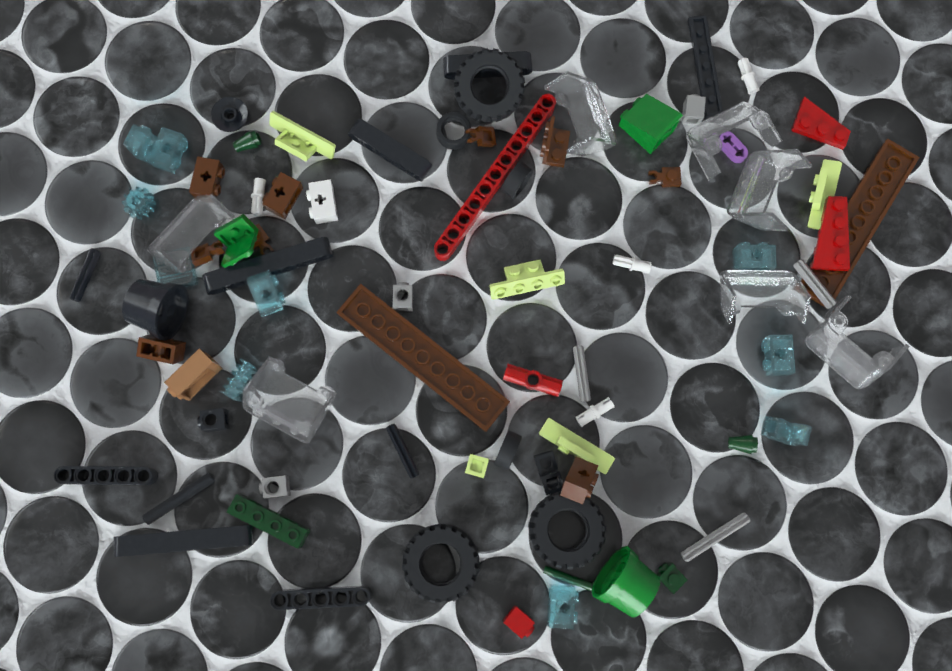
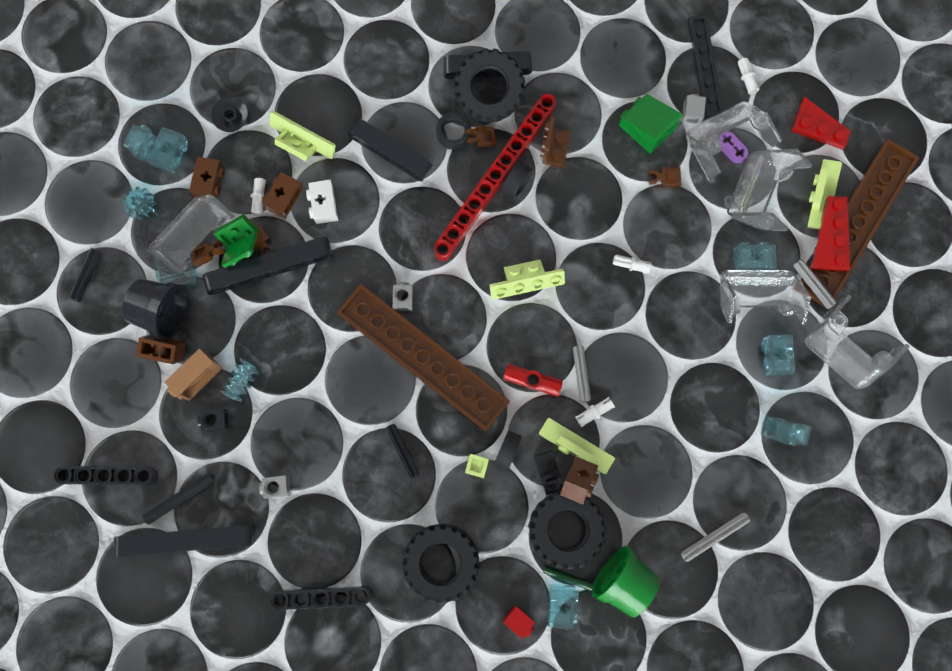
(248, 141): dark green cone -> none
(265, 303): clear light blue brick -> none
(268, 521): dark green brick -> none
(286, 401): clear windscreen -> none
(586, 112): clear windscreen -> none
(671, 577): dark green bracket -> none
(744, 443): dark green cone -> none

